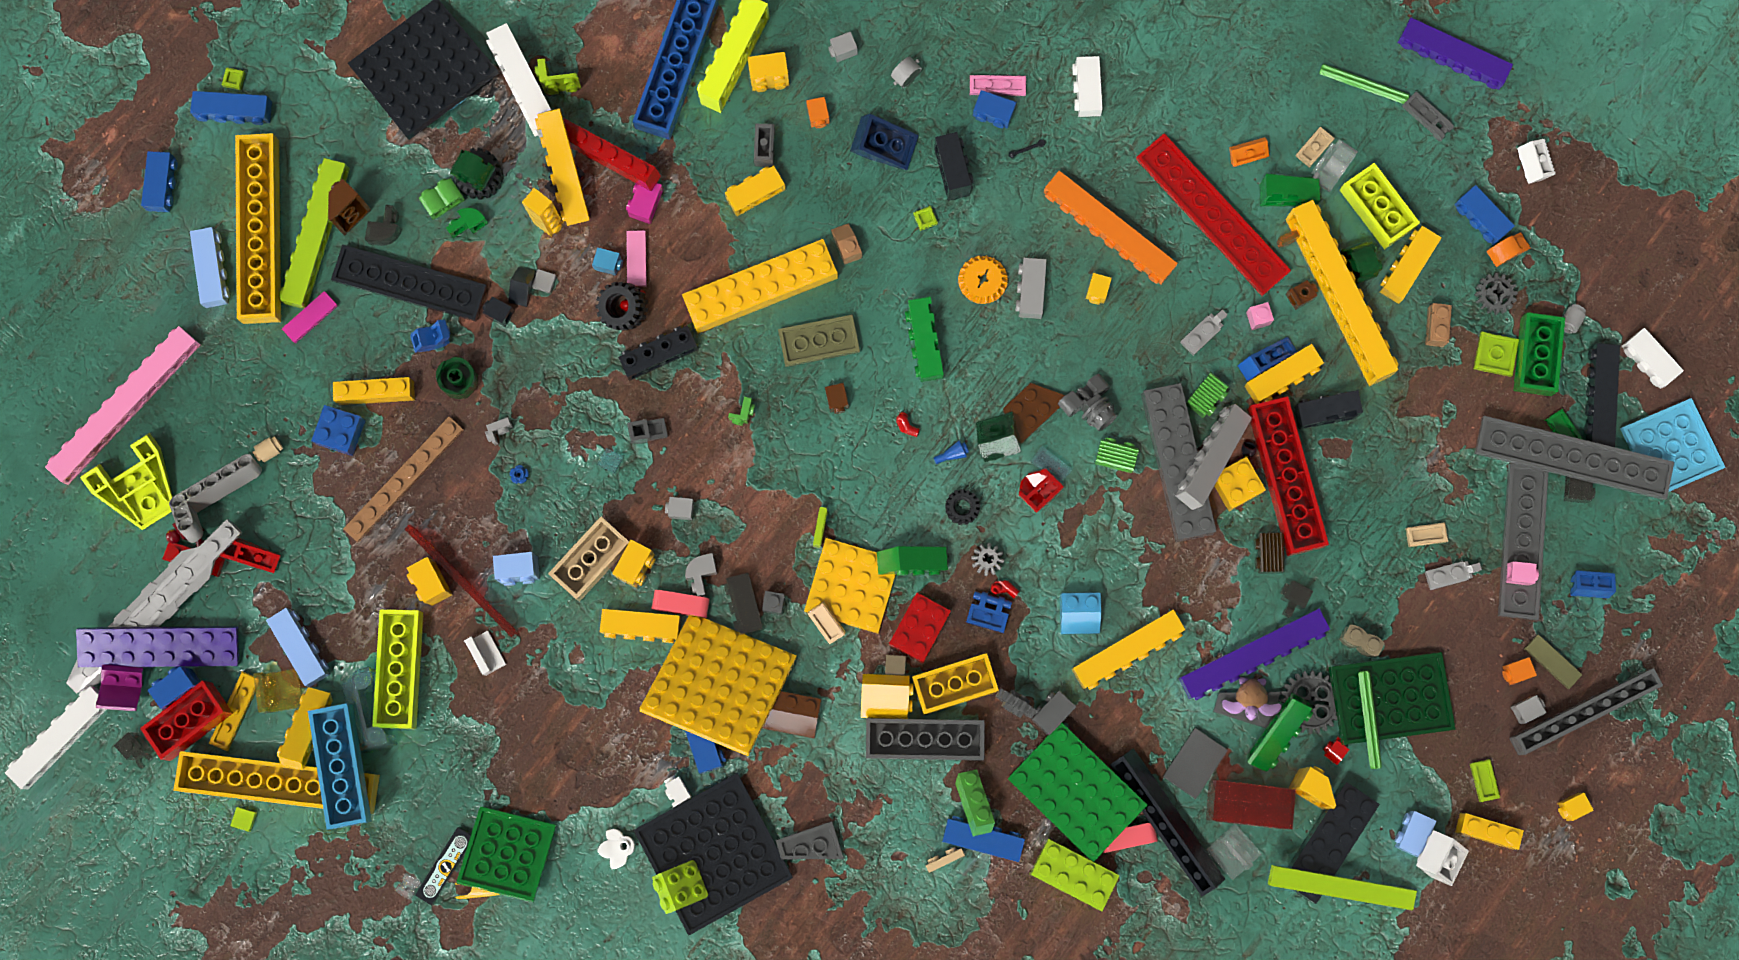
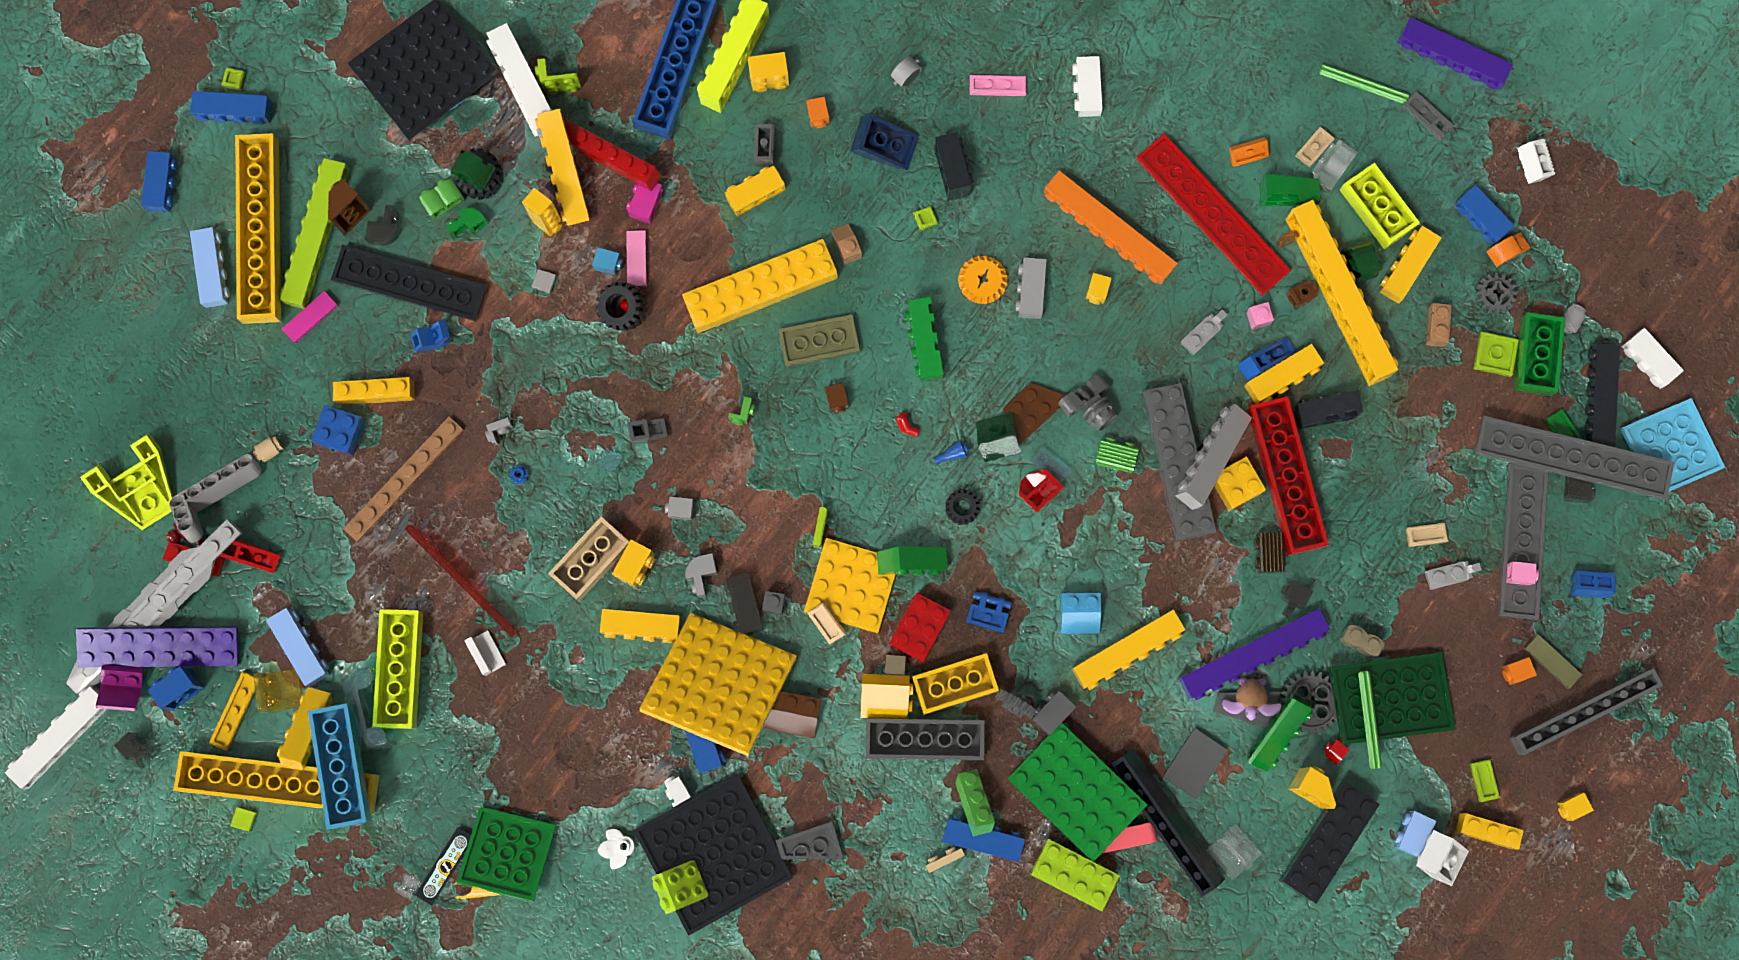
(122, 405): bright pink brick -> none
(186, 720): red brick -> none
(429, 581): yellow brick -> none
(454, 368): dark green brick -> none
(498, 311): black brick -> none
(516, 568): light blue brick -> none
(521, 286): black slope -> none
(658, 352): black brick -> none
(680, 603): coral beam -> none
(843, 47): light grey brick -> none
(990, 553): light grey gear -> none
(994, 109): blue brick -> none
(1004, 586): red arm -> none
(1041, 143): black hinge -> none
(1207, 395): bright green brick -> none
(1248, 449): black hinge -> none
(1250, 804): clear red brick -> none
(1342, 887): lime tile -> none
(1528, 709): light grey brick -> none

